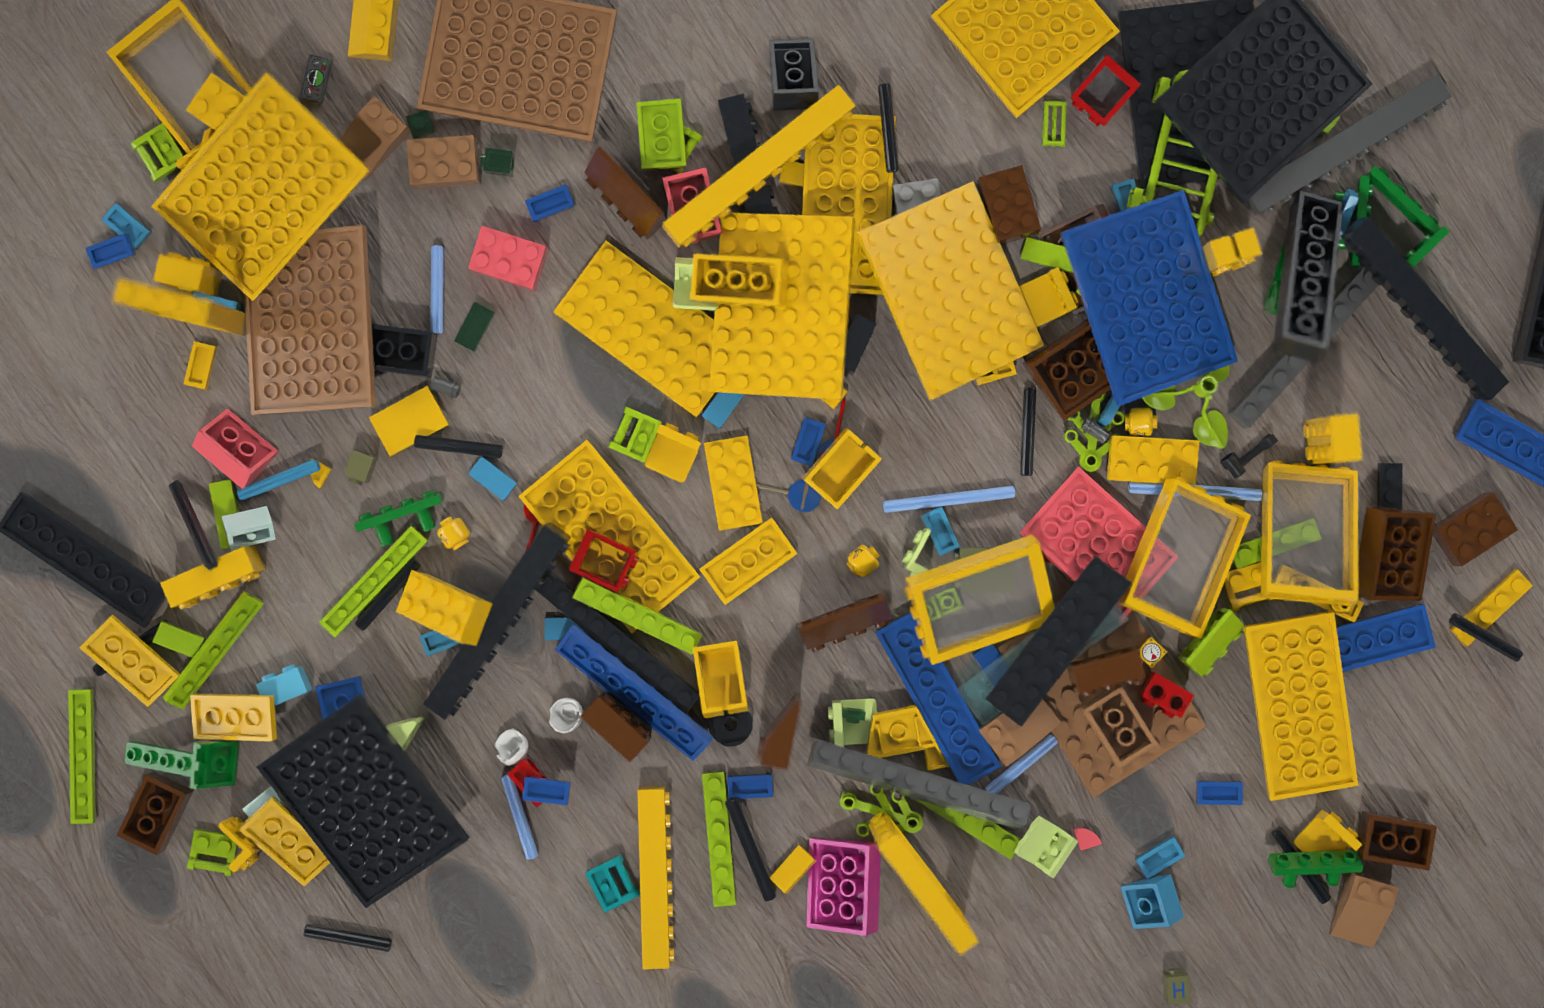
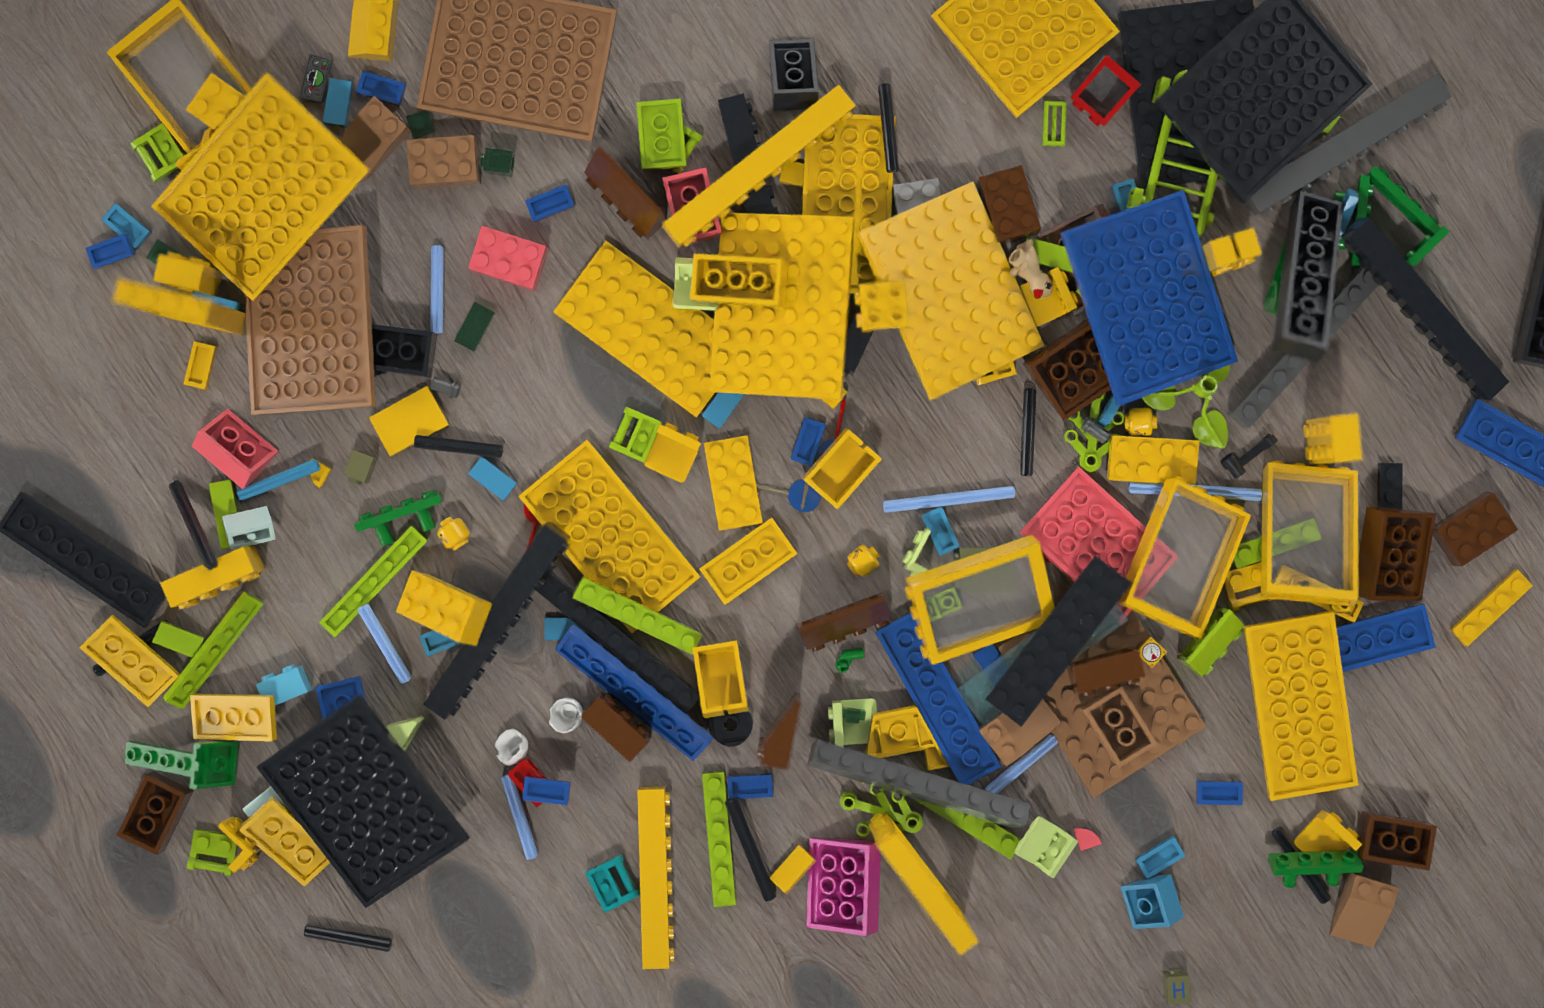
(82, 756): lime plate -> none
(159, 248): none -> clear green plate
(338, 102): none -> dark azure tile
(381, 87): none -> blue tile
(384, 643): none -> light blue axle
(387, 595): black axle -> none
(583, 550): red window -> none
(846, 657): none -> green arm
(882, 306): none -> yellow bracket
(1027, 265): none -> tan animal
(1167, 691): red brick -> none
(1485, 637): black axle -> none

